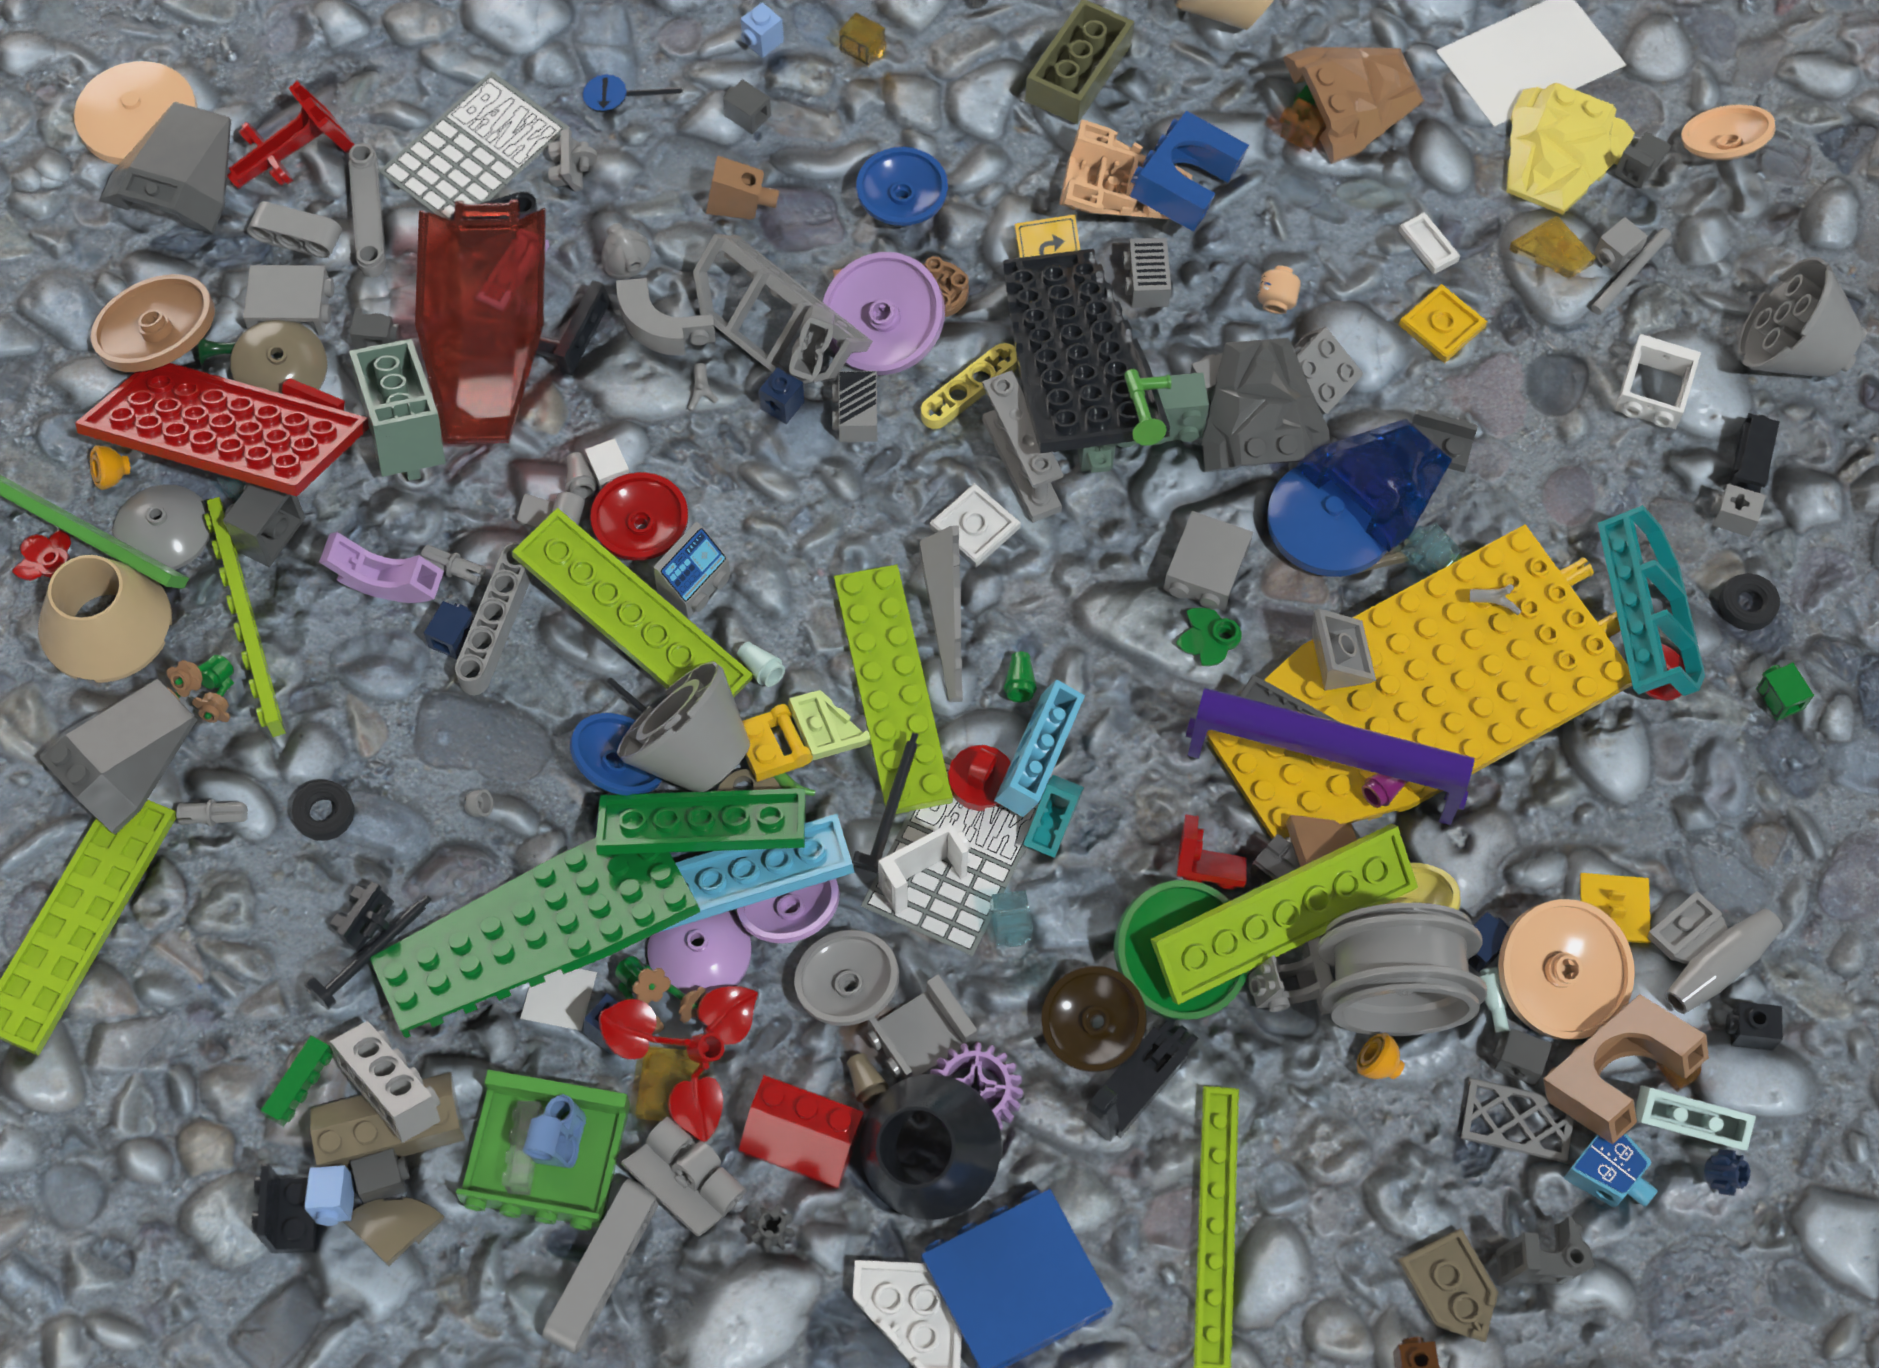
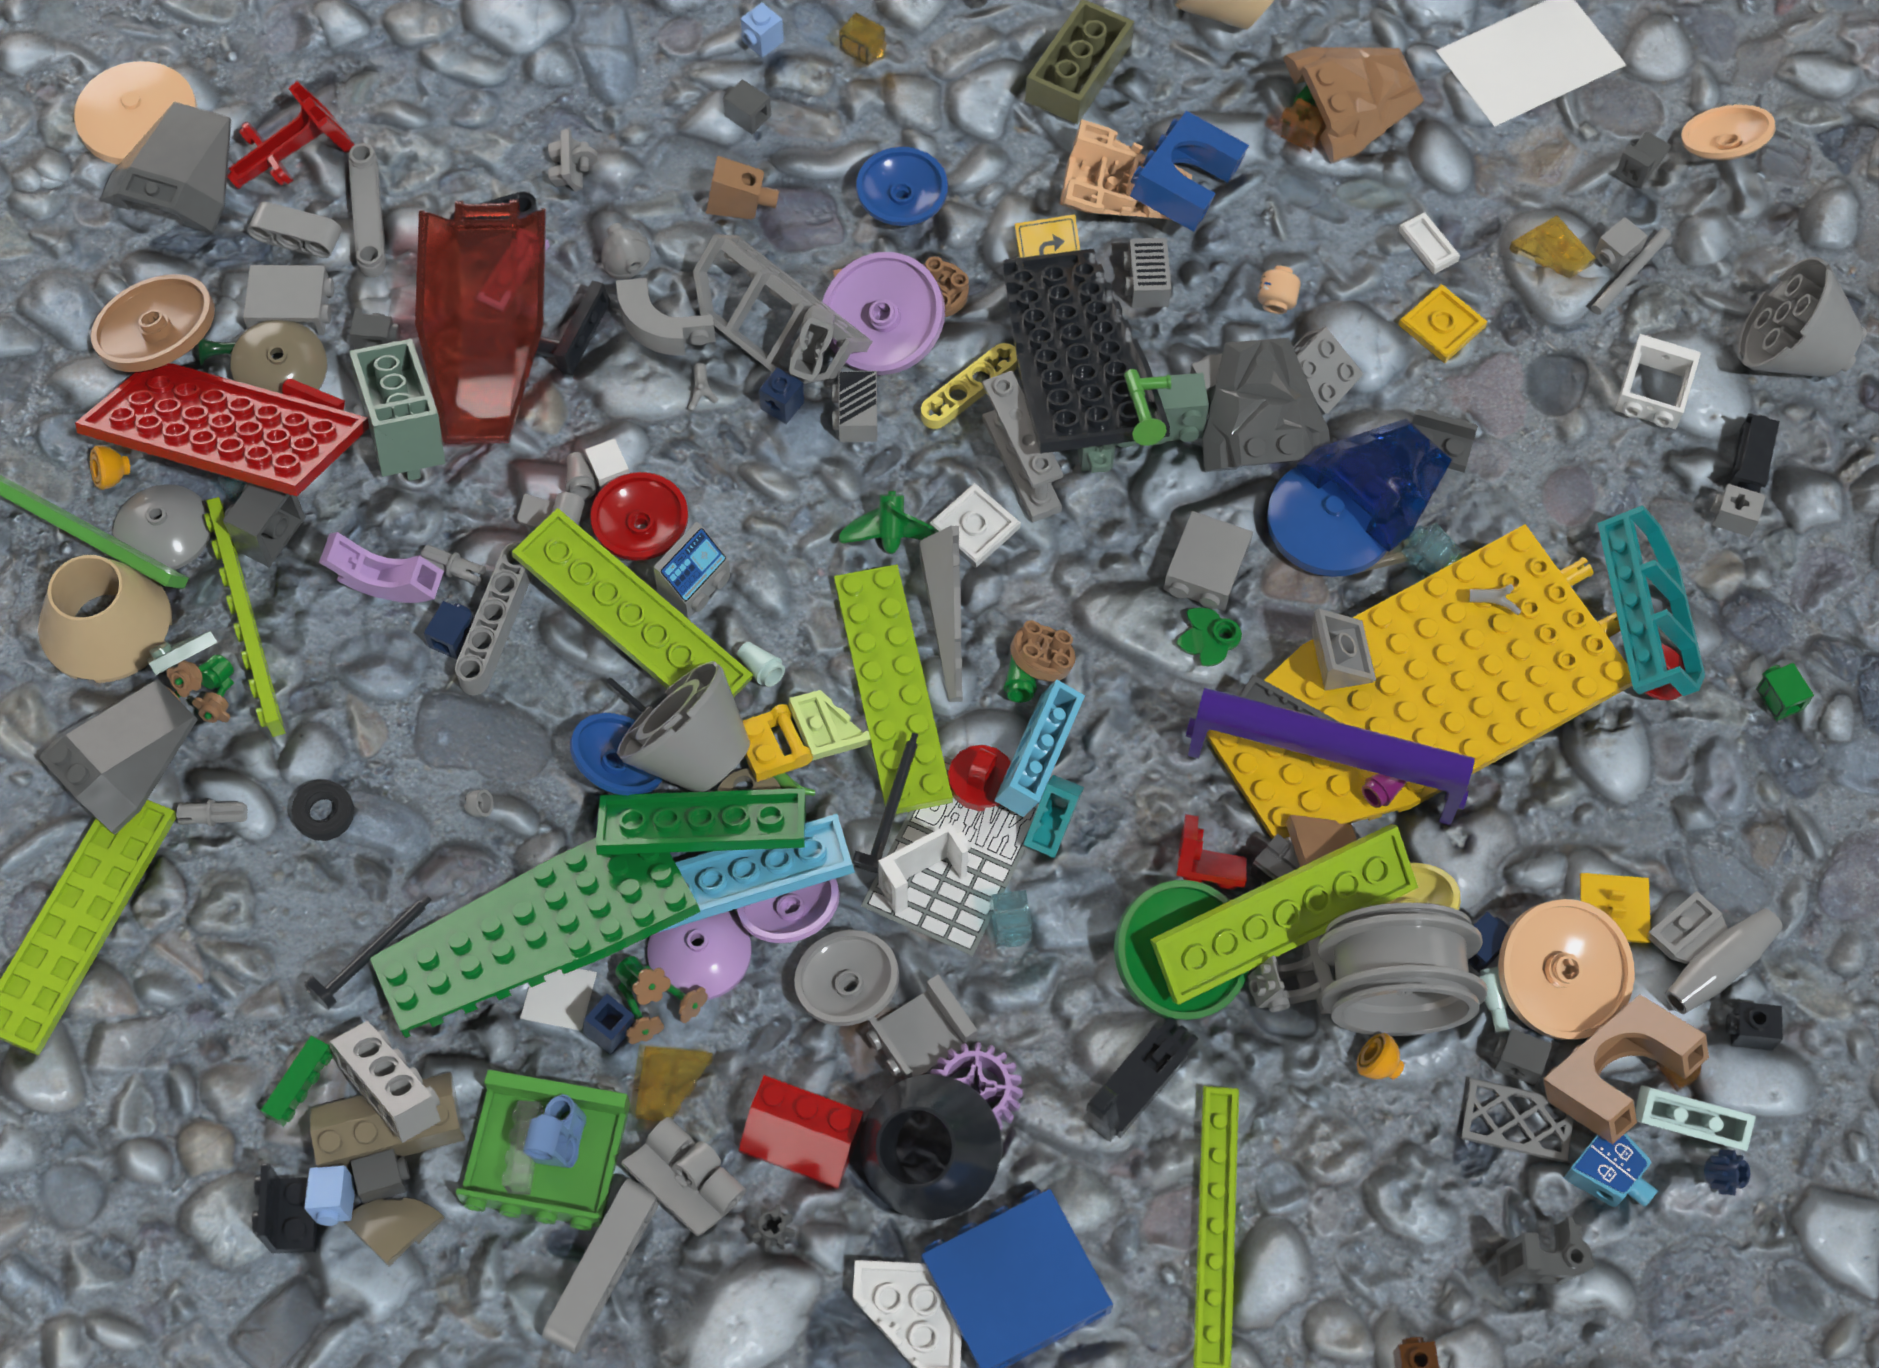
(42, 555): red plate -> none
(166, 656): none -> wing
(366, 916): black hips -> none
(474, 147): sticker -> none
(609, 92): blue piece -> none
(728, 1018): red plant -> none
(866, 1080): dark tan cone -> none
(888, 523): none -> green piece
(1043, 651): none -> medium nougat tile
(1075, 1004): dark brown dish -> none
(1453, 1285): dark tan tile -> none
(1562, 145): light yellow wedge -> none
(1754, 584): black tyre -> none

